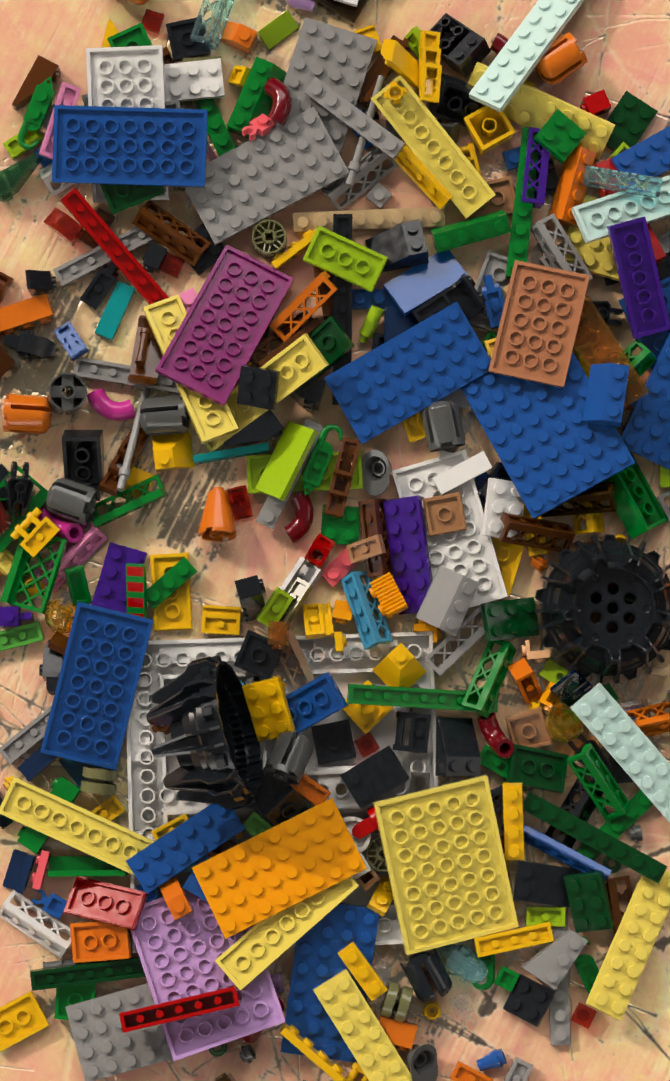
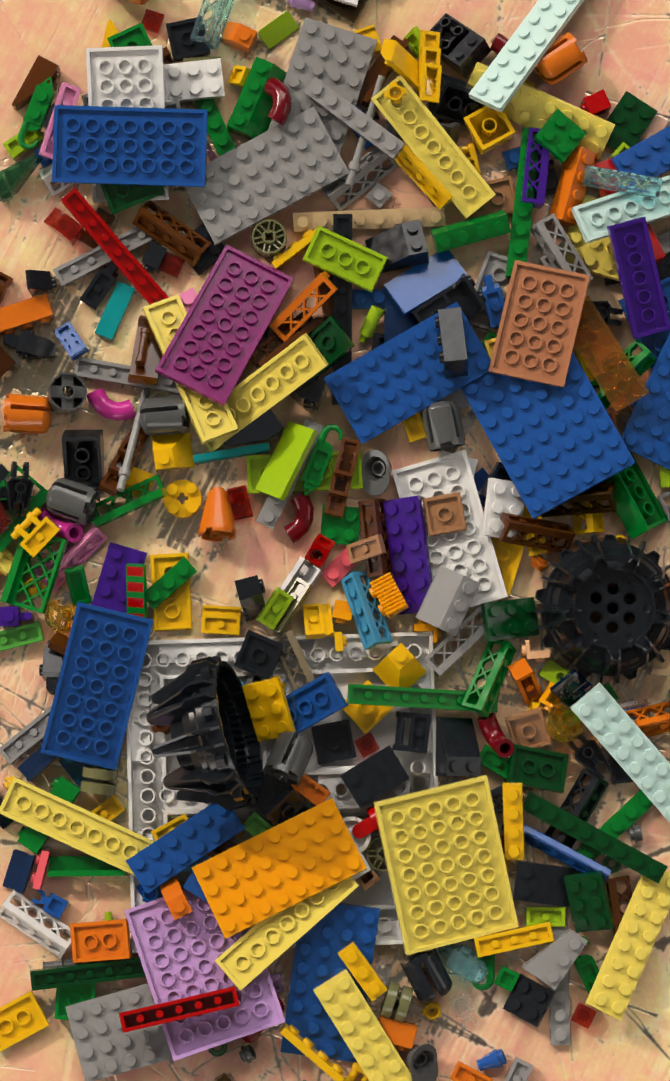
(105, 903): tile -> none
(189, 490): none -> yellow plate
(258, 387): black plate -> none
(260, 125): coral plate -> none
(278, 634): clear orange brick -> none
(381, 897): yellow plate -> none
(452, 342): none -> wedge
(462, 473): white tile -> none
(603, 782): green fence -> none
(606, 394): blue slope -> none

